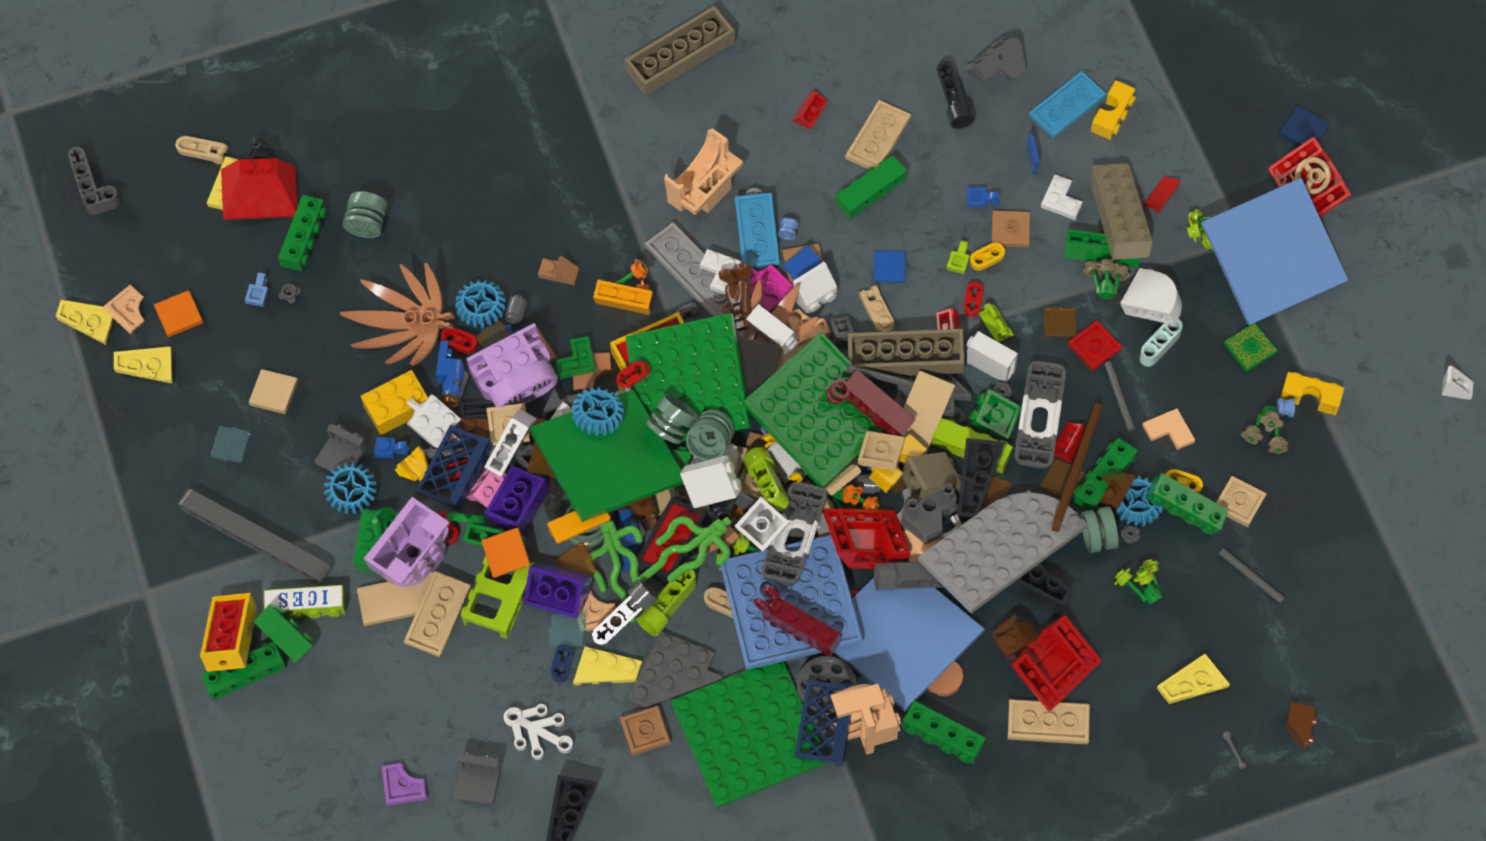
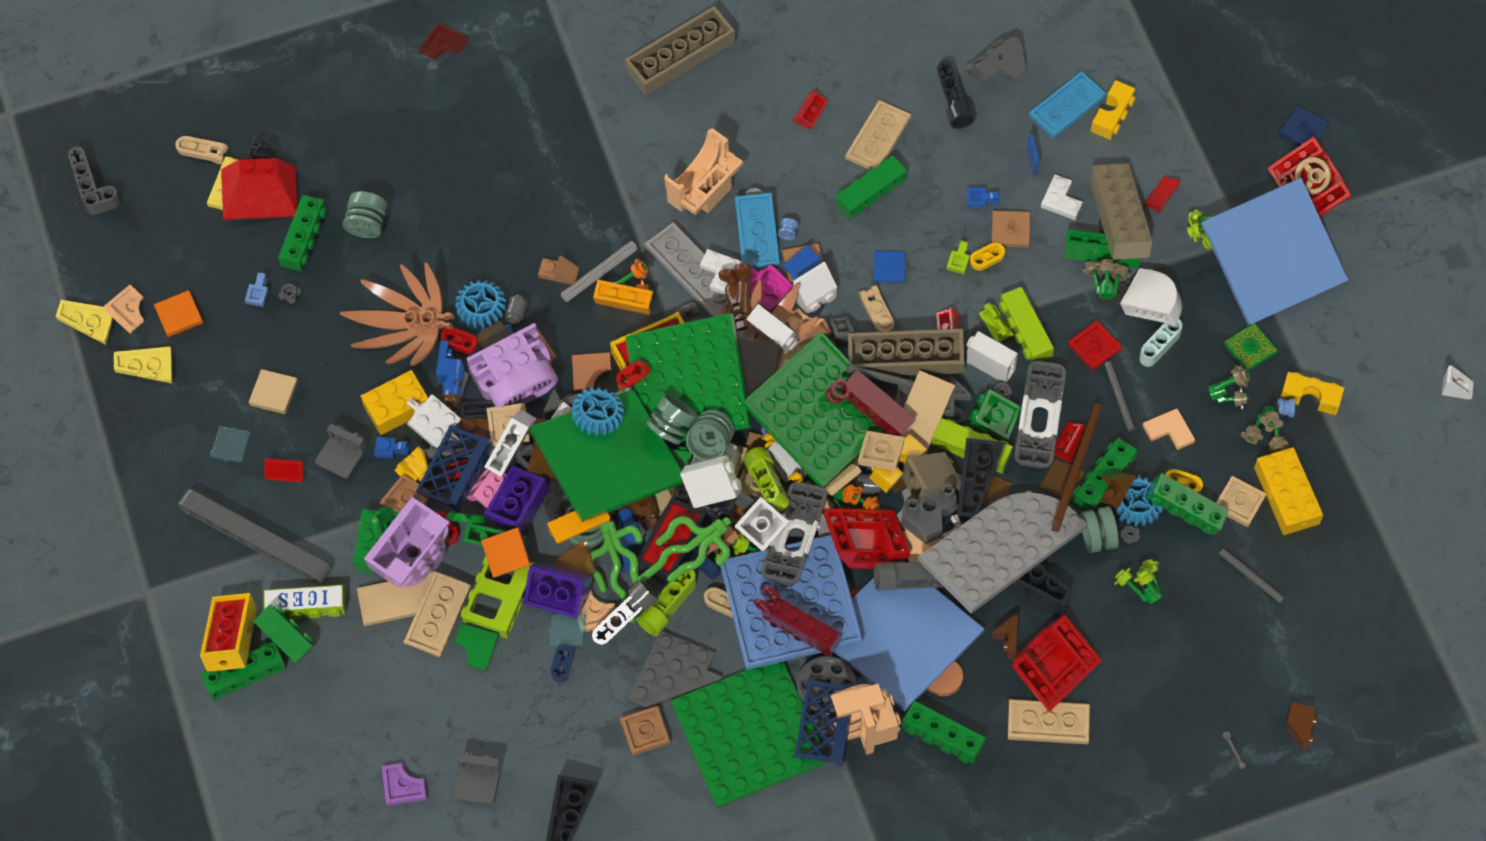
(284, 470): none -> red slope
(358, 489): dark azure gear -> none
(401, 493): none -> medium nougat plate
(443, 41): none -> clear red tile
(478, 645): none -> green tile
(536, 728): white plant -> none
(581, 361): green tile -> none
(599, 271): none -> light grey axle
(606, 667): light yellow wing -> none
(707, 567): none -> dark blue beam
(969, 298): red beam -> none
(1017, 639): reddish brown slope -> none
(1026, 325): none -> lime brick
(1059, 322): clear orange piece -> none
(1193, 680): light yellow wing -> none
(1239, 377): none -> plant
(1288, 491): none -> yellow brick

